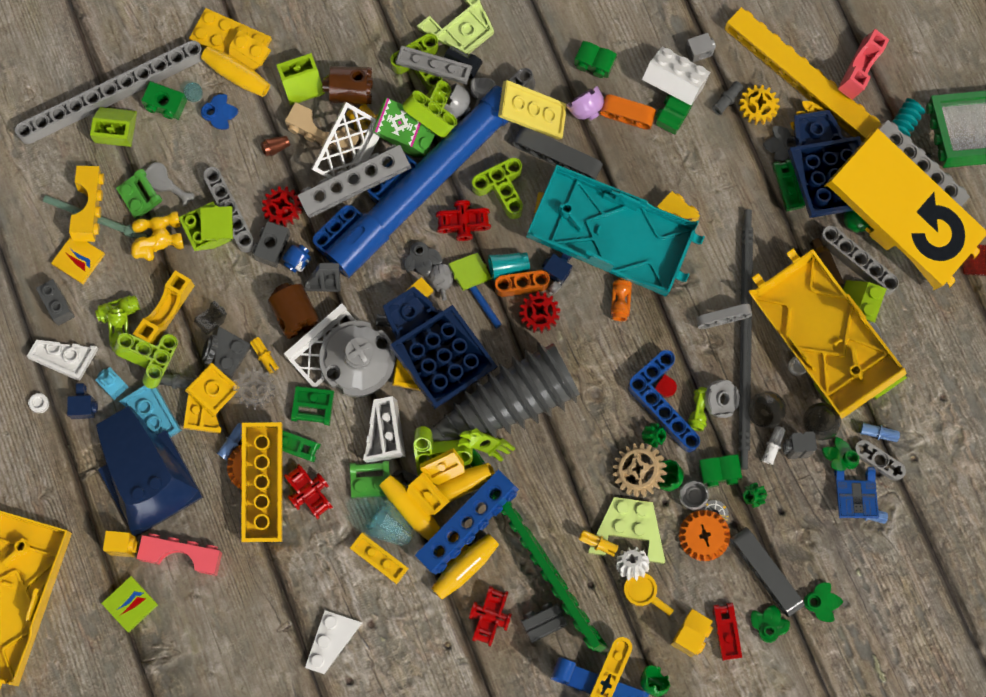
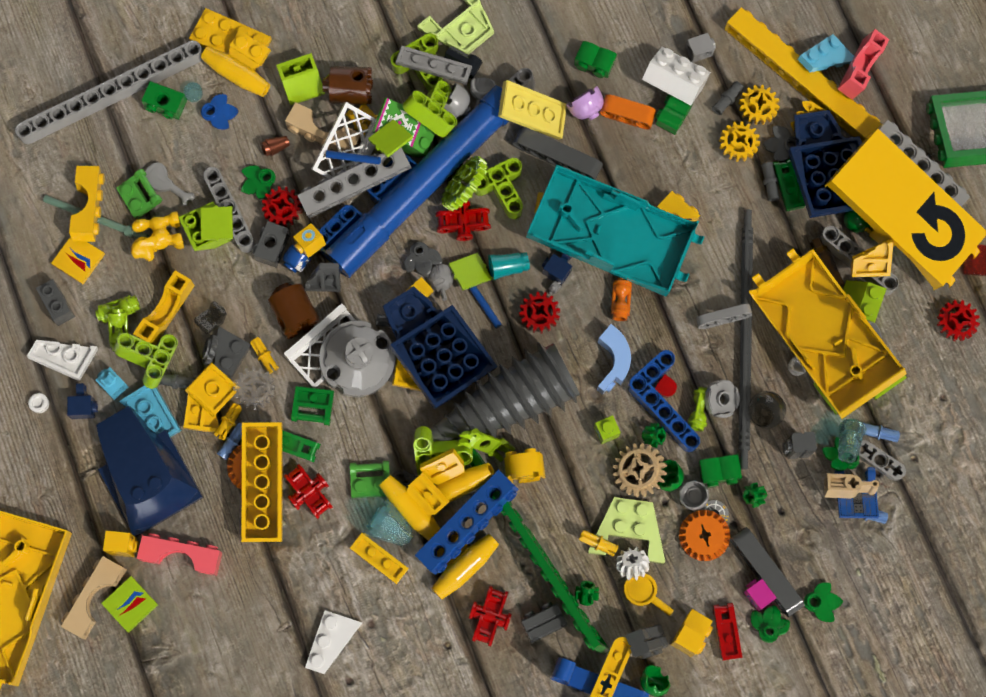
(79, 619): none -> tan arch
(113, 126): lime slope -> none
(228, 421): none -> yellow axle
(255, 181): none -> green plate
(309, 240): none -> yellow brick
(353, 157): none -> blue bar
(385, 432): white wedge -> none
(390, 138): none -> lime piece
(456, 192): none -> lime gear
(525, 466): none -> yellow brick
(529, 277): orange beam -> none
(587, 593): none -> green gear
(607, 429): none -> lime brick
(620, 352): none -> light blue arch
(647, 641): none -> dark grey brick
(739, 149): none -> yellow gear
(759, 594): none -> dark pink brick
(770, 181): none -> dark grey pin
(773, 445): white axle -> none
(825, 414): clear smoke helmet -> none
(826, 54): none -> medium azure wing
(847, 486): none -> tan piece
(850, 439): none -> clear light blue plant
(873, 261): none -> yellow wing
(908, 116): teal piece -> none
(965, 316): none -> red gear

